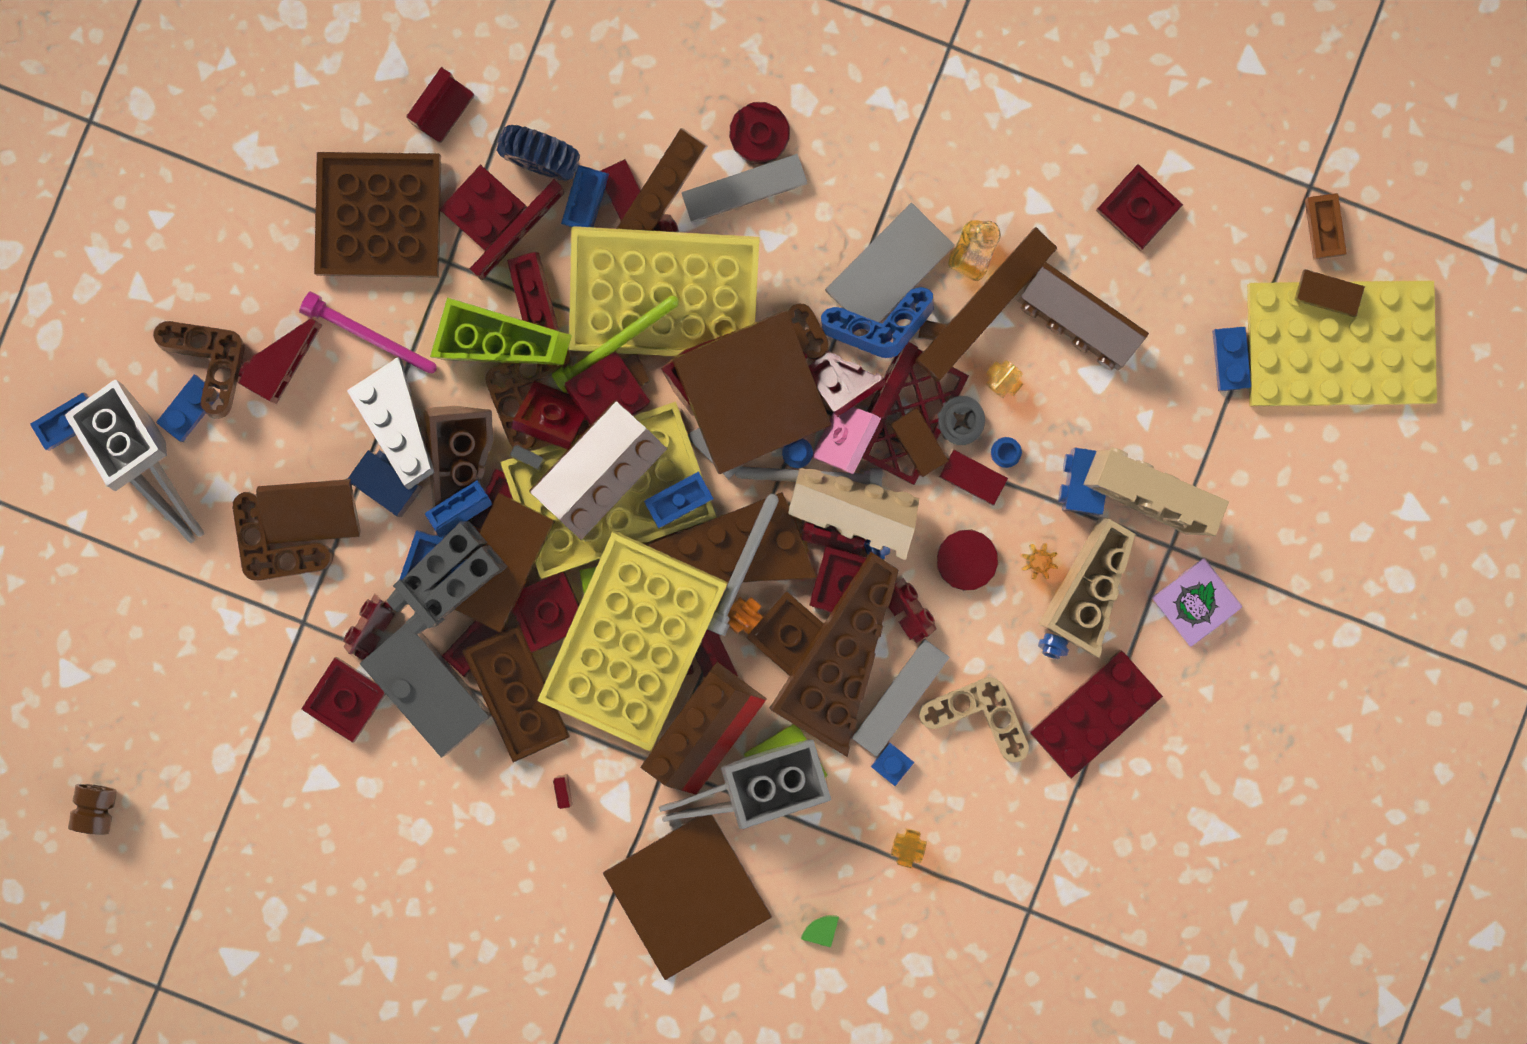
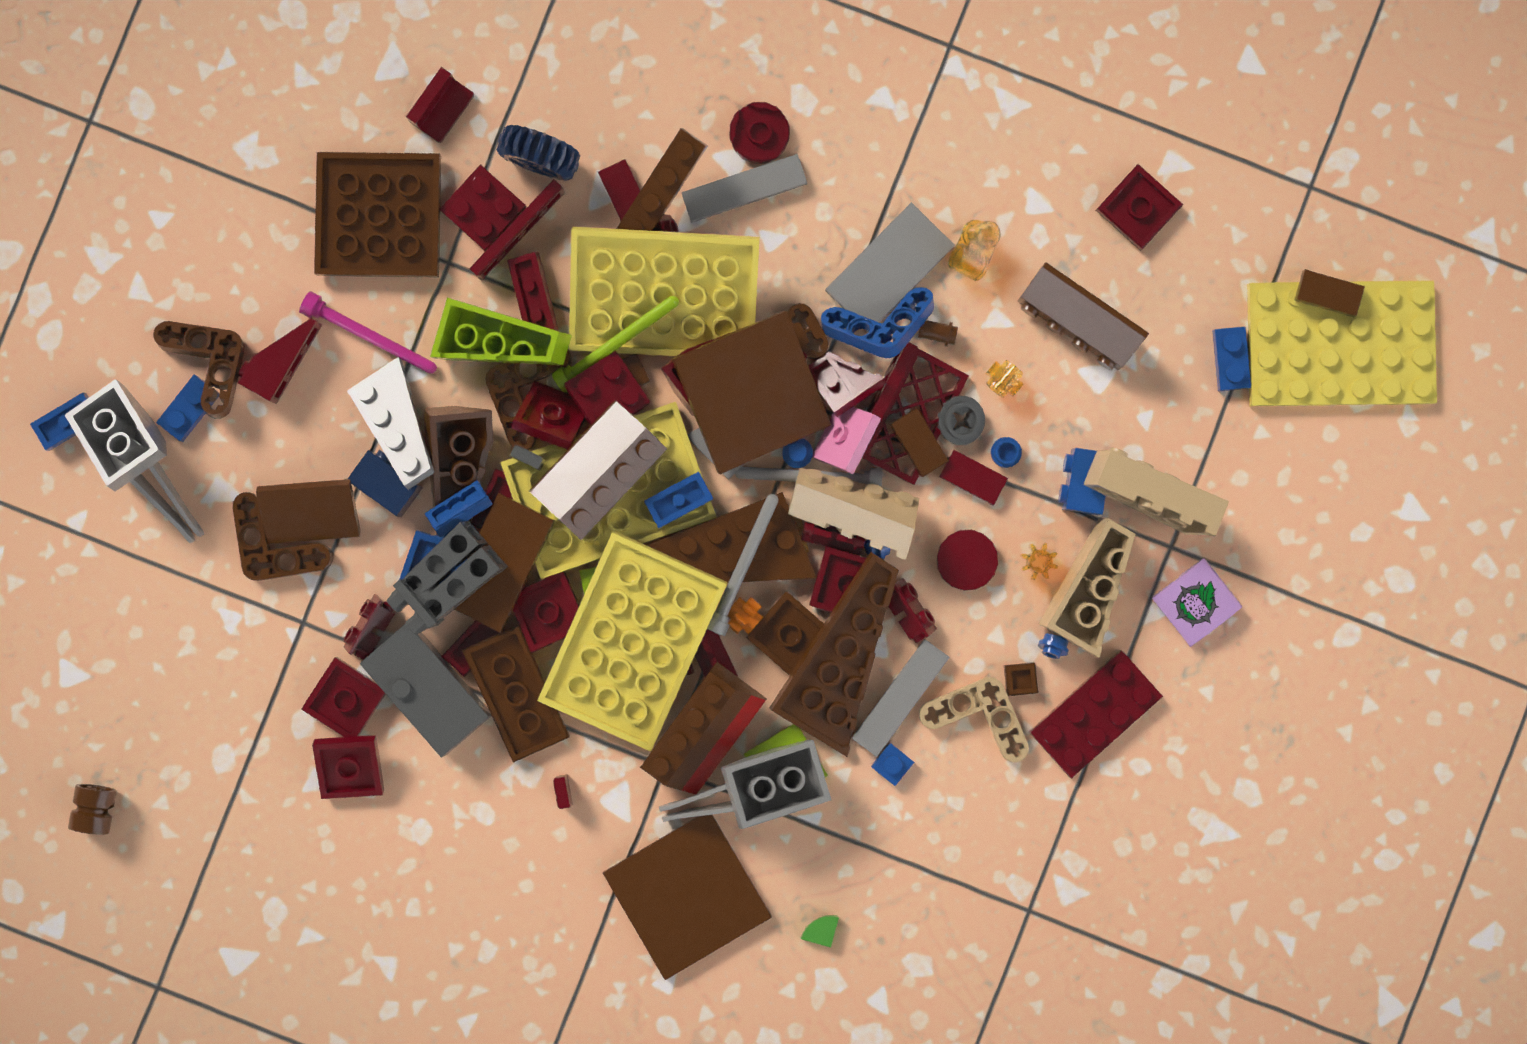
(348, 767): none -> dark red plate
(585, 197): blue plate -> none
(908, 848): clear yellow gear -> none
(986, 304): reddish brown tile -> none
(1020, 679): none -> reddish brown tile
(1325, 226): dark orange plate -> none

